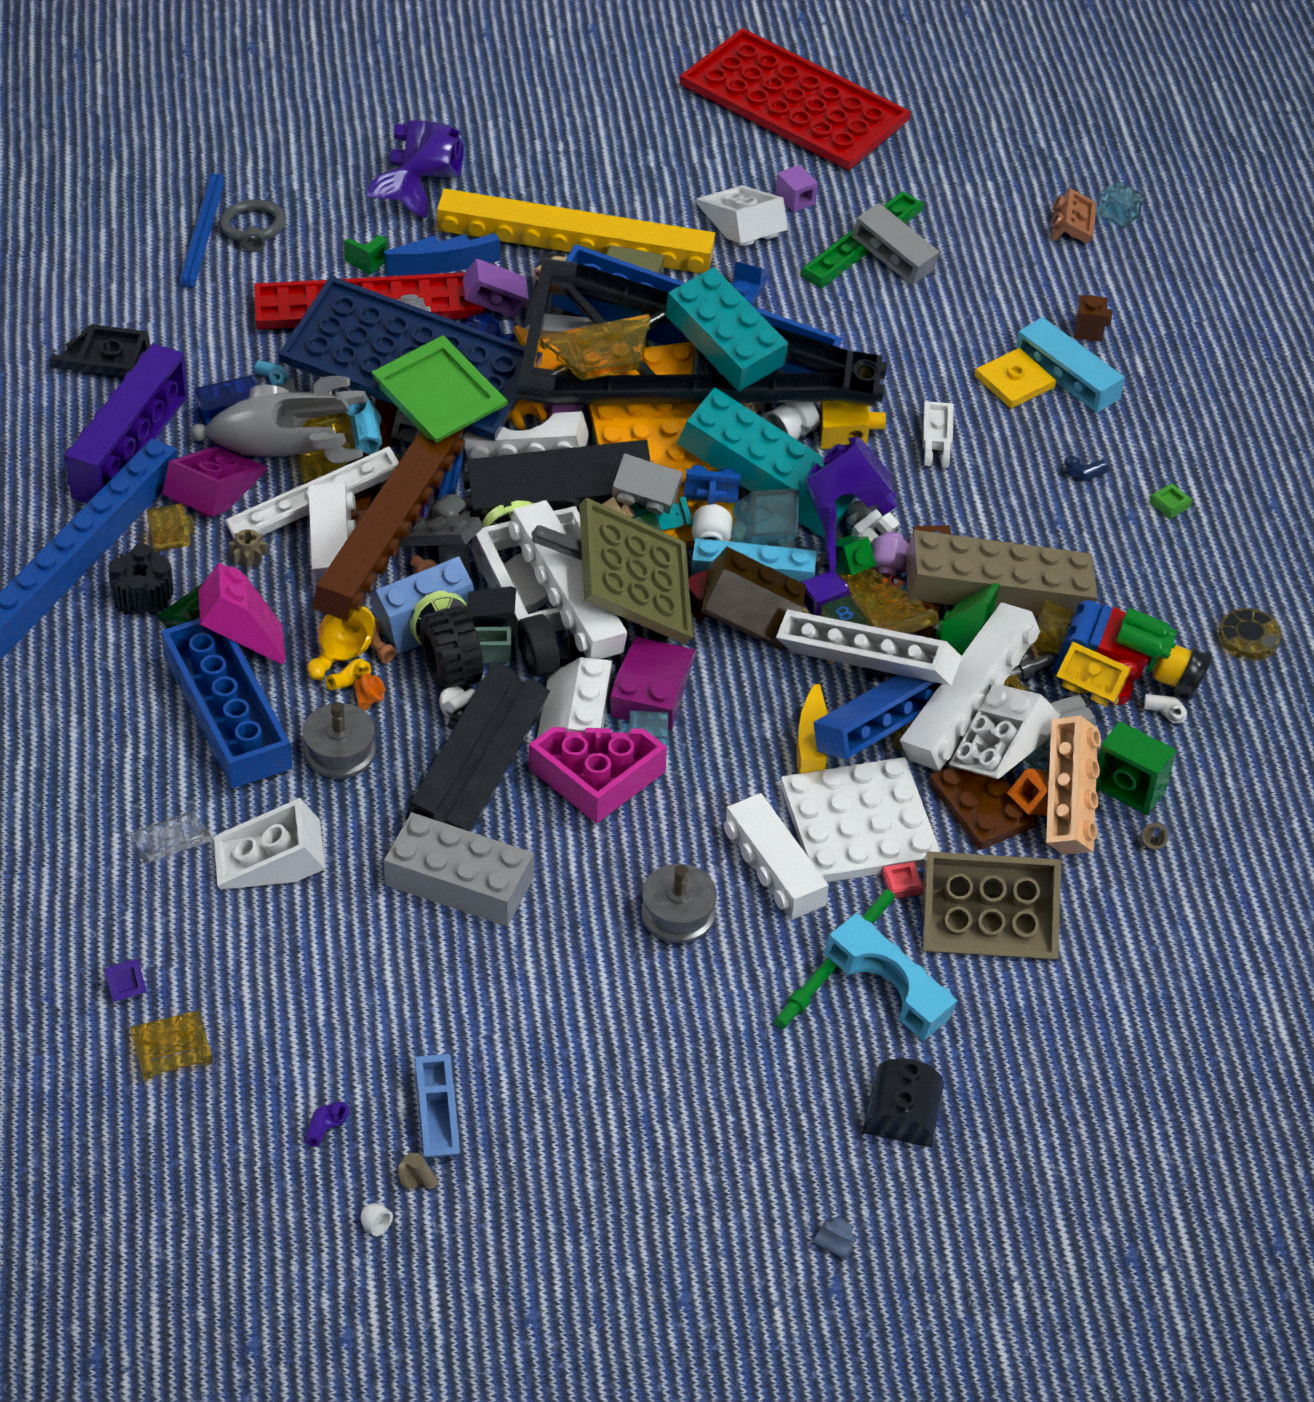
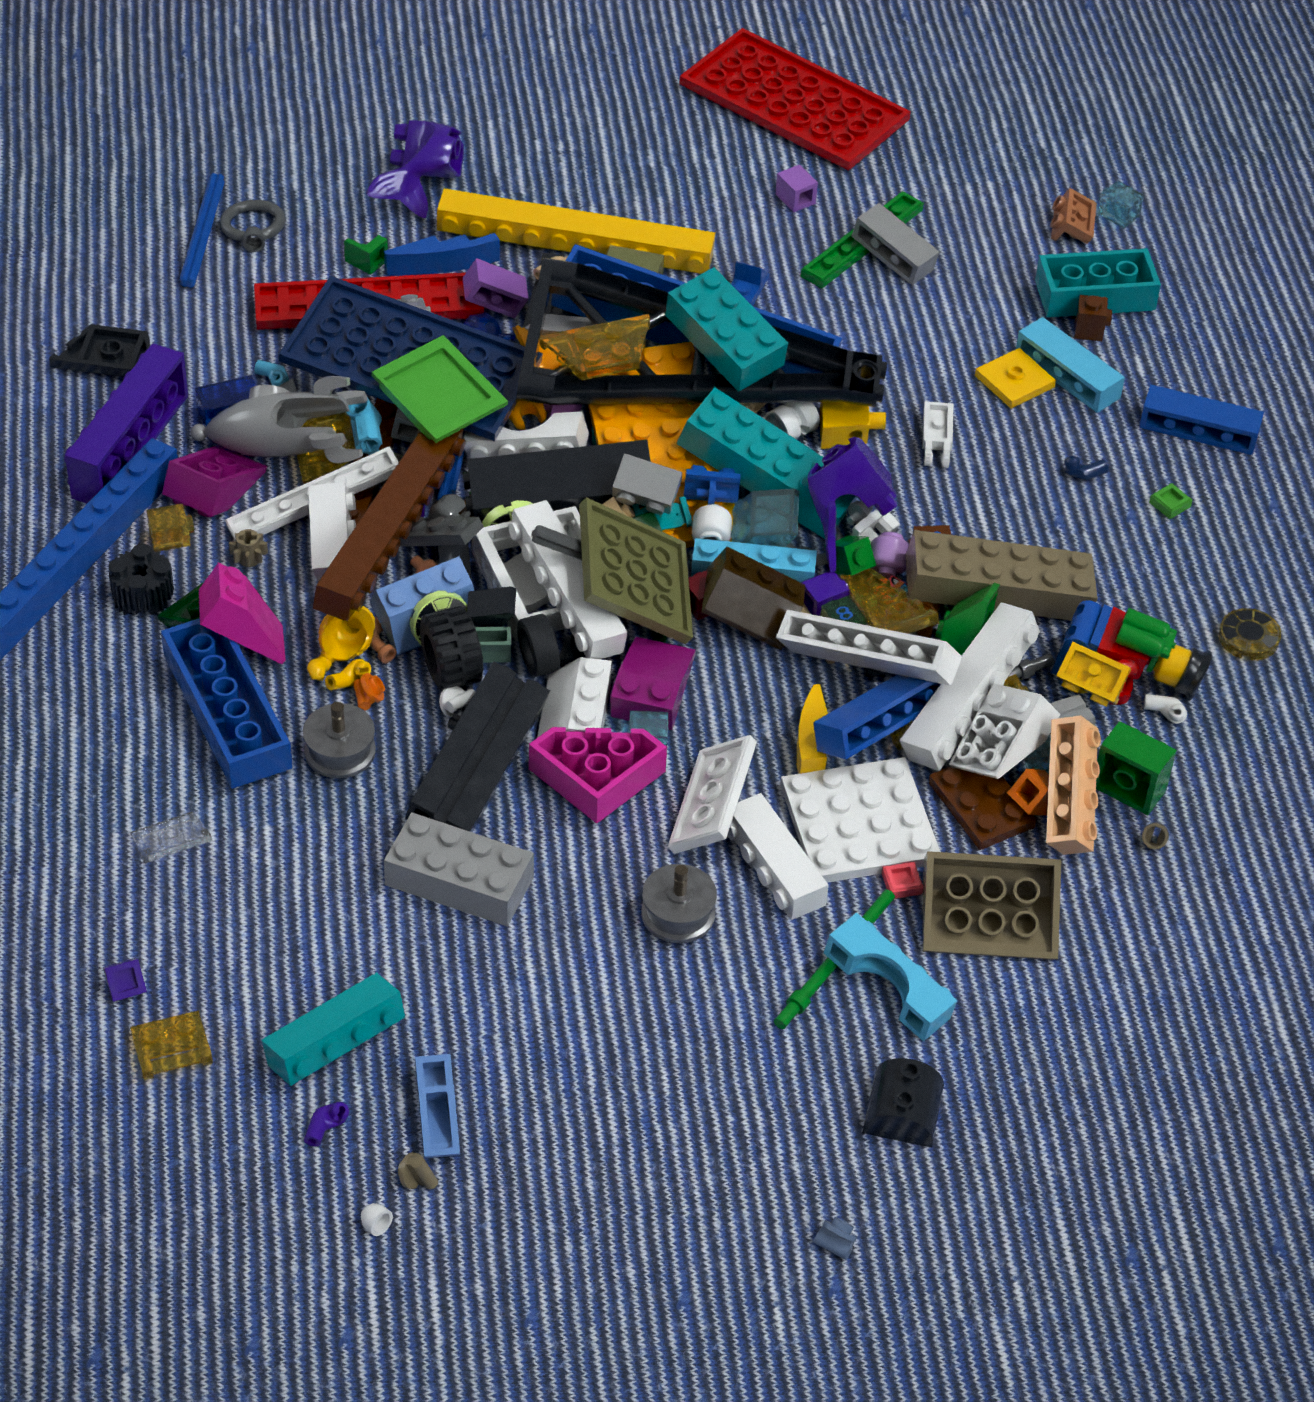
(270, 848): white slope -> none
(333, 1028): none -> teal brick
(712, 794): none -> white tile
(745, 214): white slope -> none
(1053, 626): clear yellow brick -> none
(1120, 275): none -> teal brick
(1201, 419): none -> blue brick

